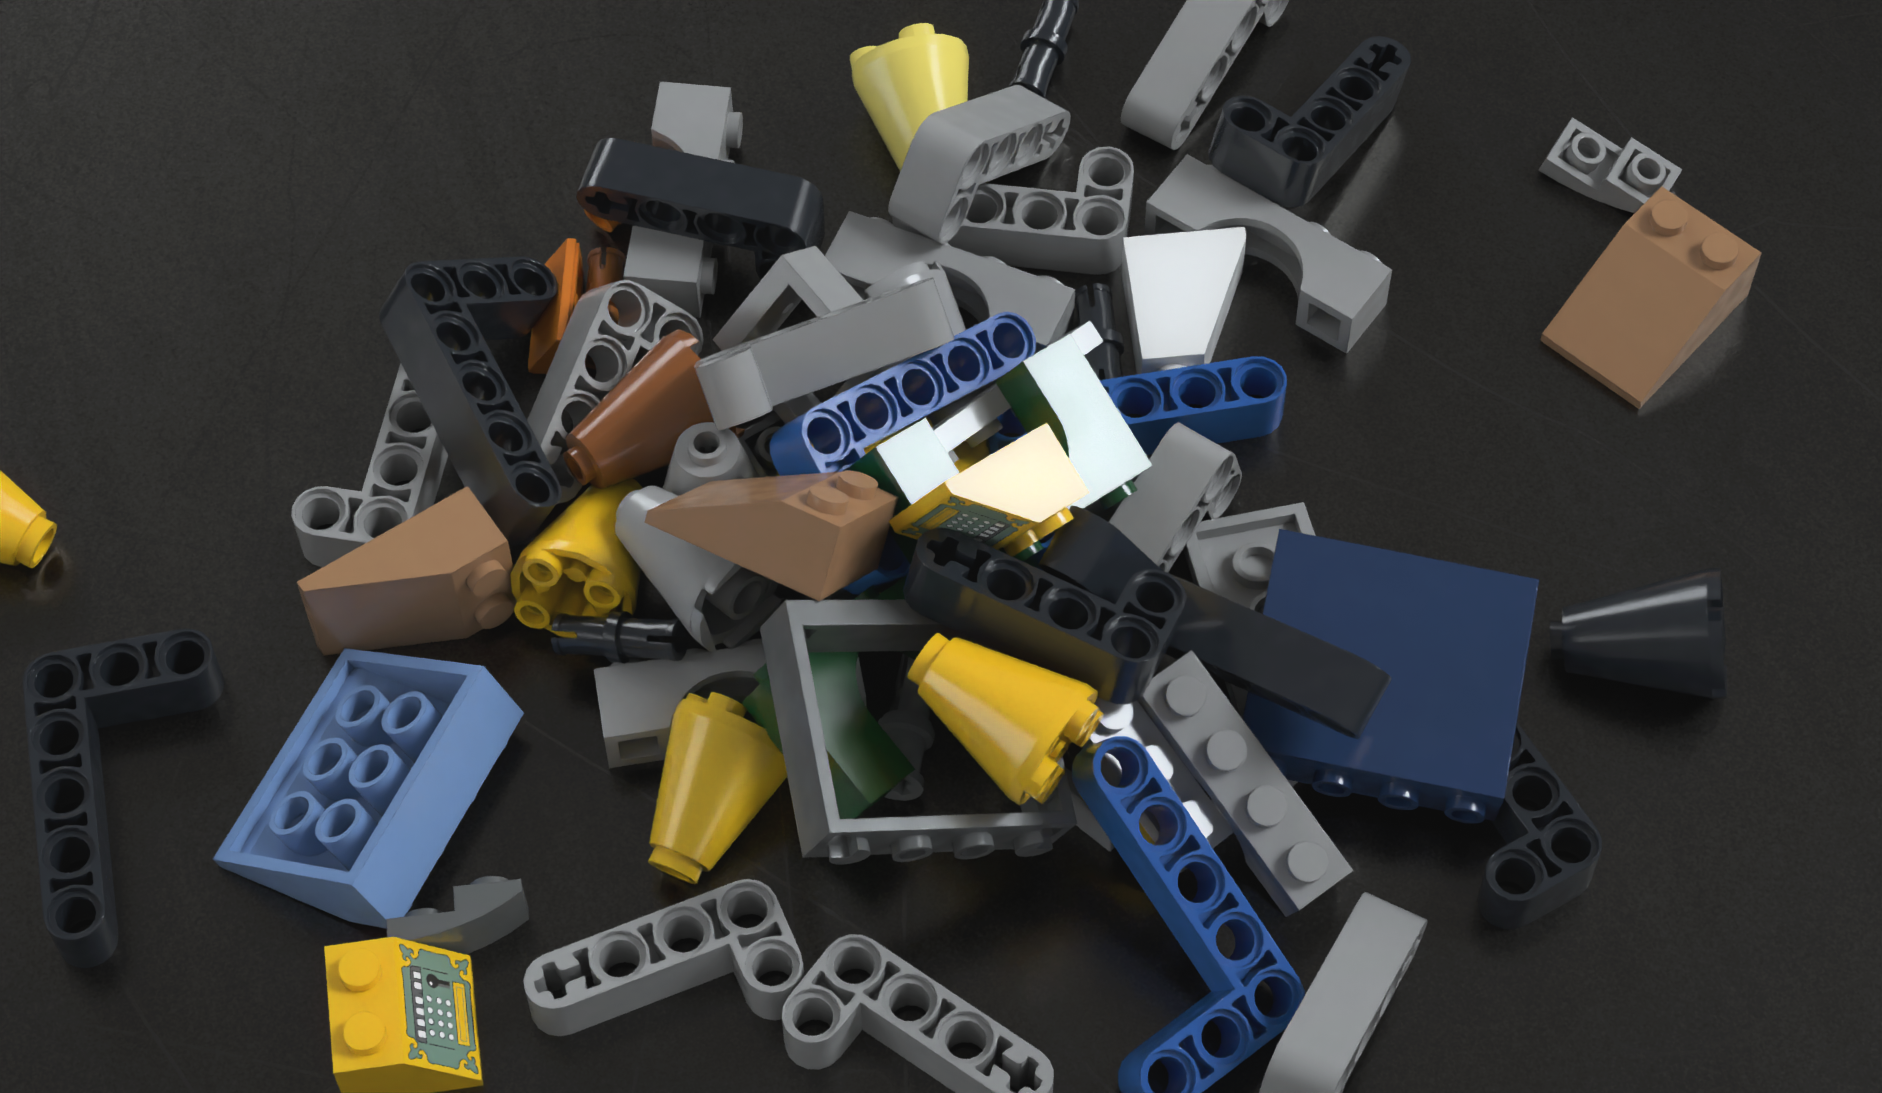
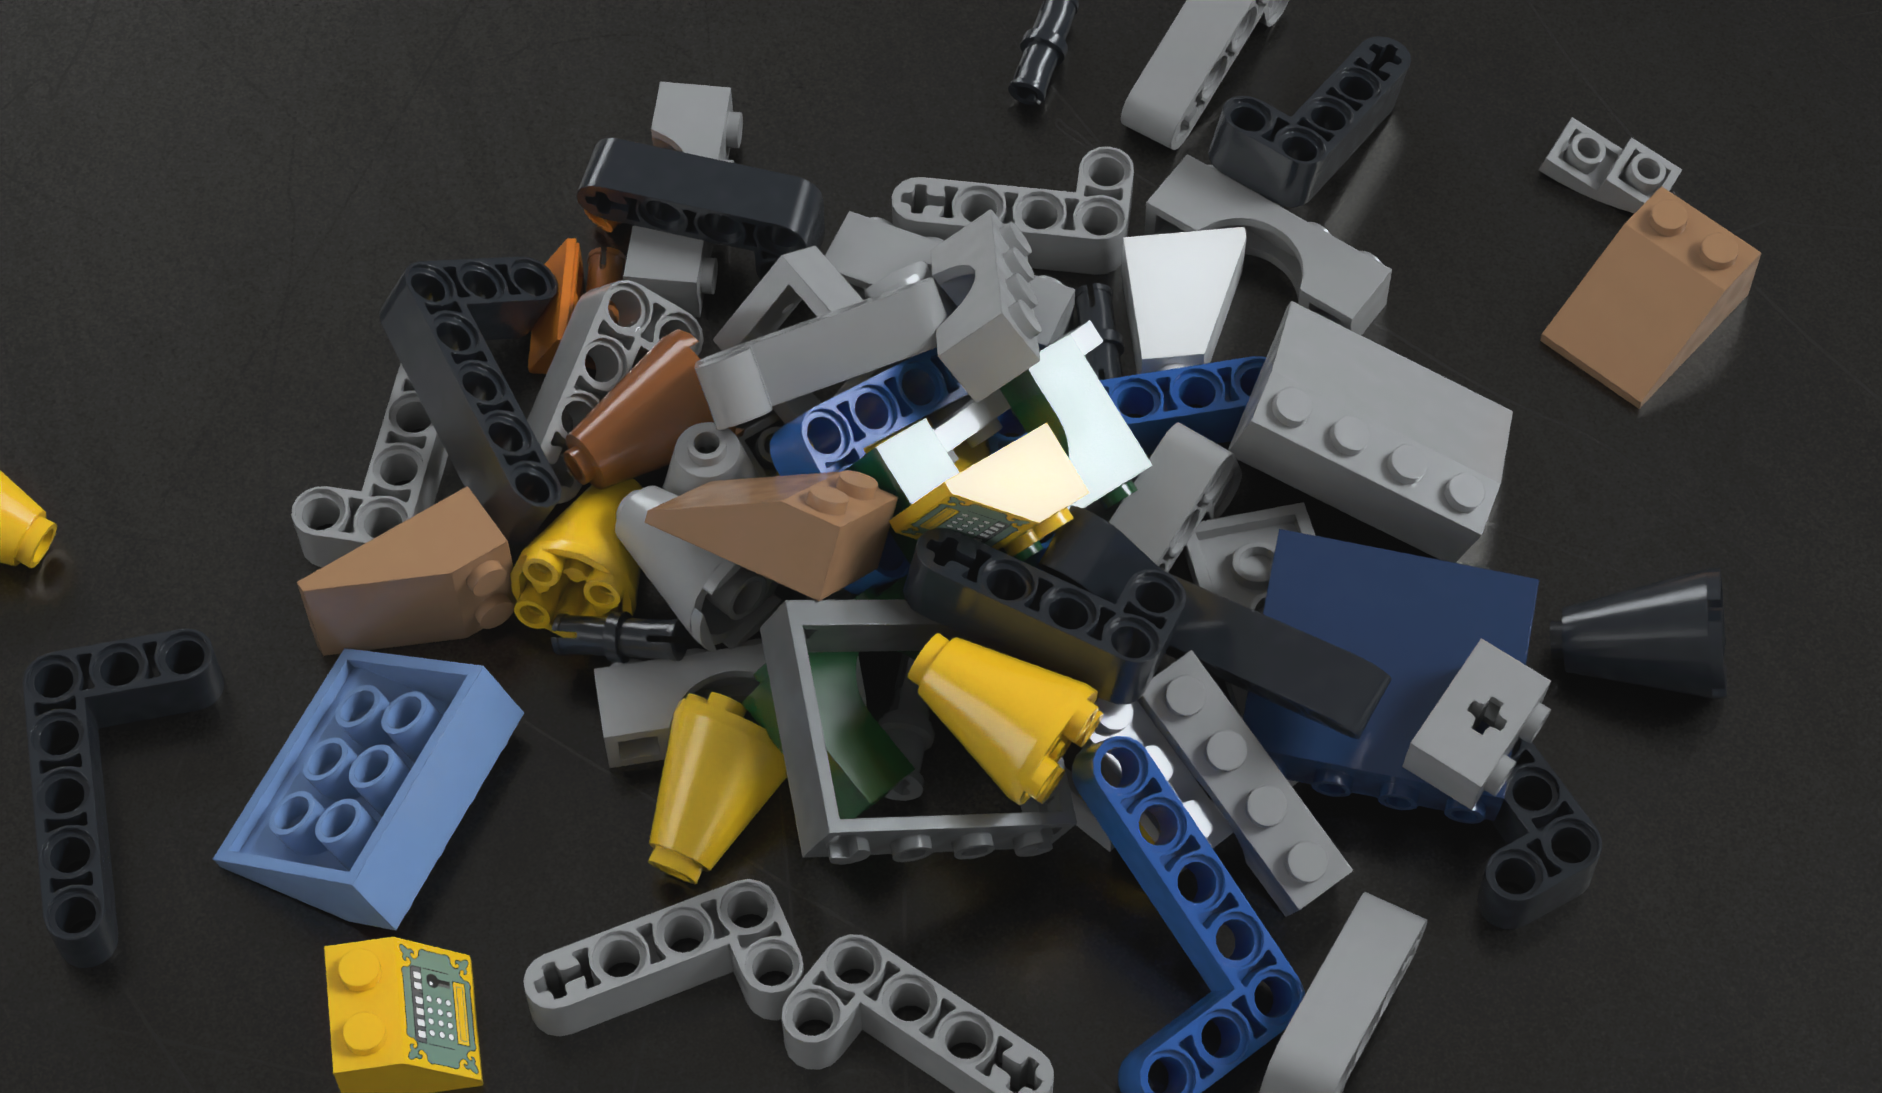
(481, 916): dark grey slope -> none
(909, 82): light yellow cone -> none
(970, 147): light grey beam -> none
(995, 324): none -> light grey arch
(1374, 435): none -> light grey slope
(1486, 689): none -> light grey brick

